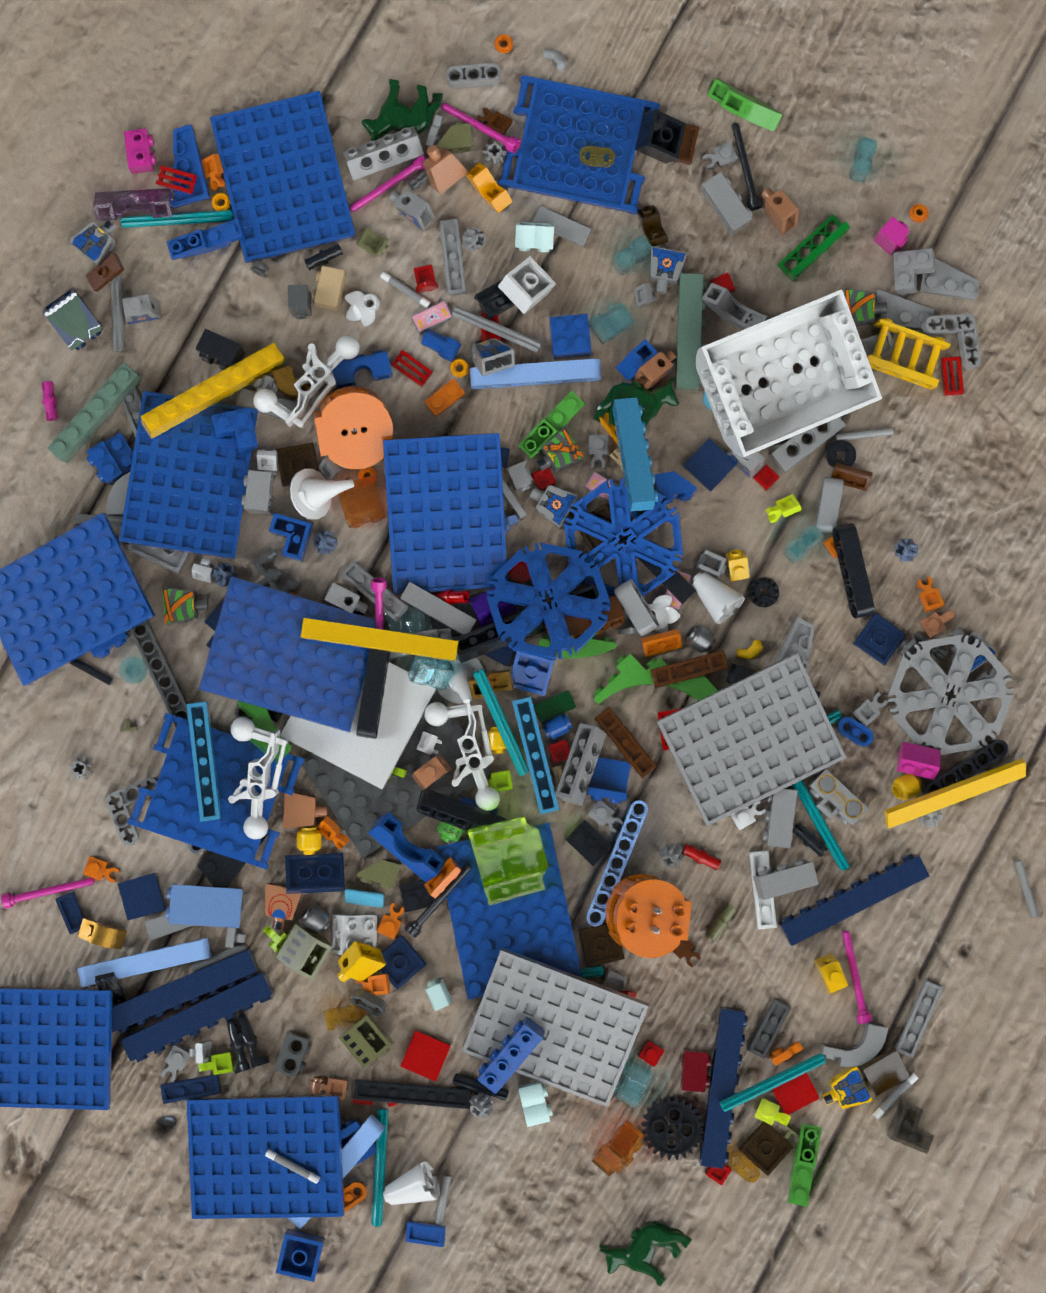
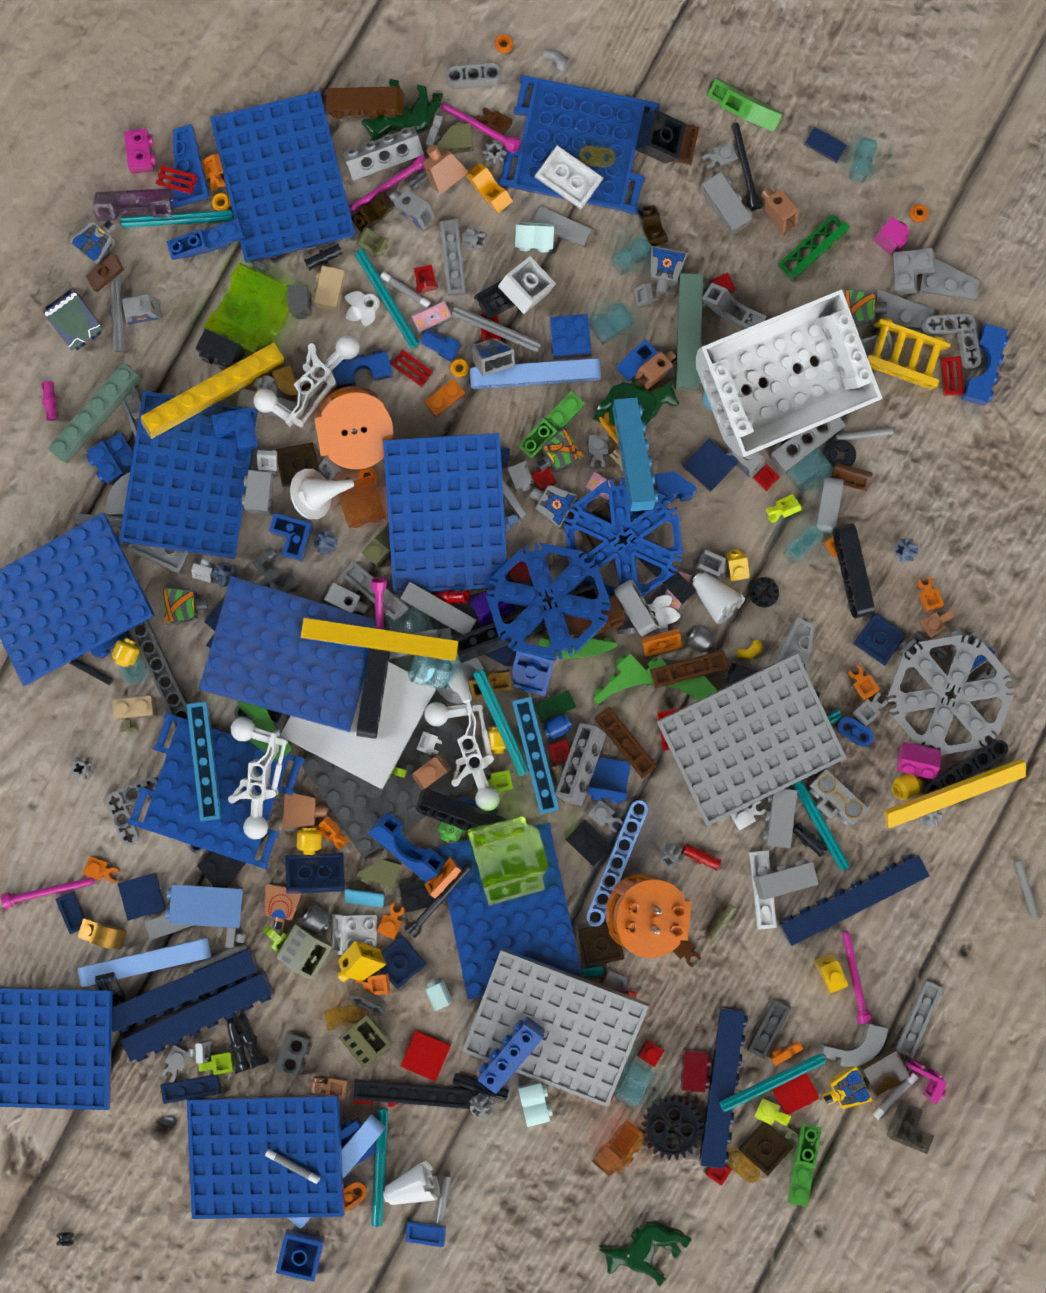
(65, 1239): none -> black bush
(125, 652): none -> yellow head
(134, 707): none -> tan brick
(251, 309): none -> clear neon green slope
(365, 102): none -> reddish brown brick
(374, 212): none -> dark brown slope
(378, 548): none -> olive slope
(387, 298): none -> teal axle
(569, 177): none -> white tile
(808, 469): none -> clear light blue brick
(825, 145): none -> dark blue tile
(865, 685): none -> orange plate
(936, 1084): none -> dark pink bracket
(991, 342): none -> blue arch

